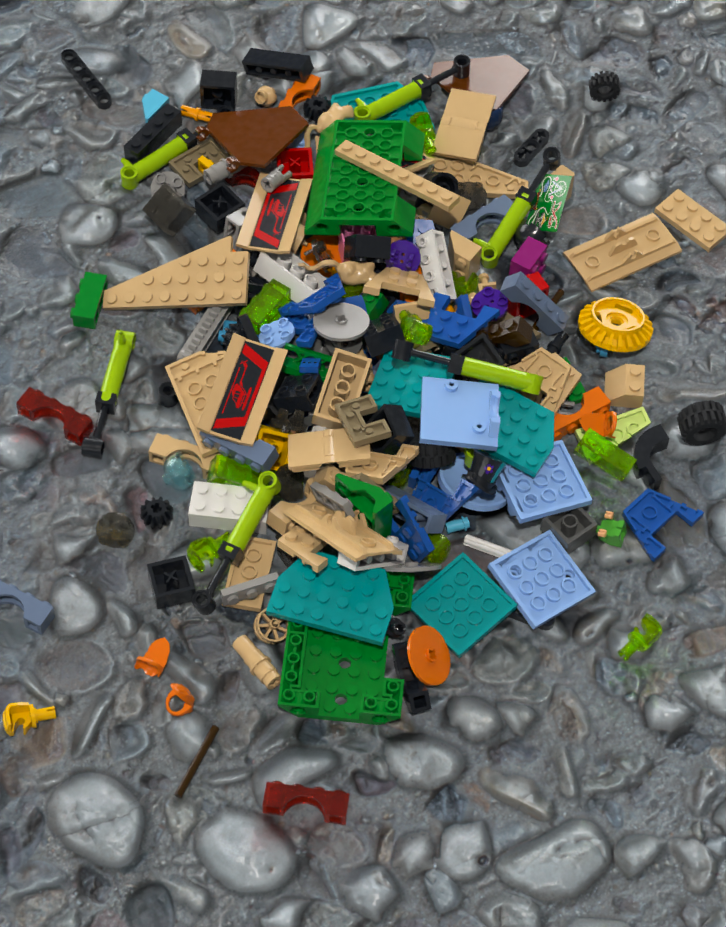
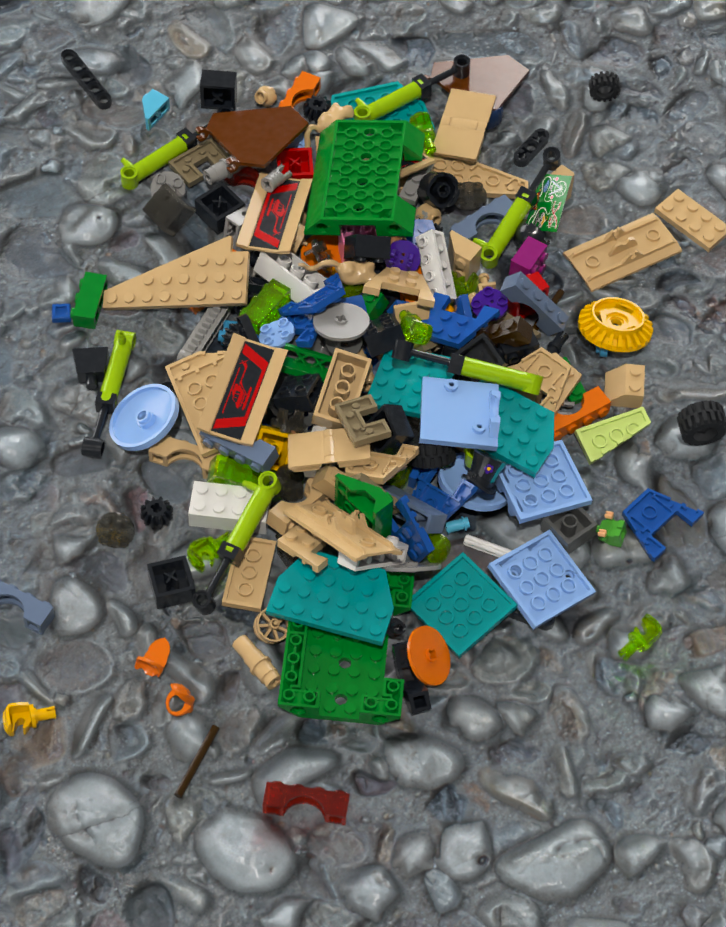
(35, 405): clear red arch -> none
(61, 313): none -> blue tile
(91, 365): none -> black torso
(144, 417): none -> light blue dish
(153, 134): black brick -> none
(178, 472): clear light blue cylinder -> none
(196, 113): light orange pin -> none
(204, 163): yellow plate -> none
(248, 589): light grey plate -> none
(277, 65): black brick -> none
(310, 365): blue tile -> none
(332, 499): light grey plate -> none
(397, 175): tan plate -> none
(449, 218): tan piece -> none
(601, 423): orange piece -> none
(605, 454): clear neon green brick -> none
(648, 444): black arch -> none

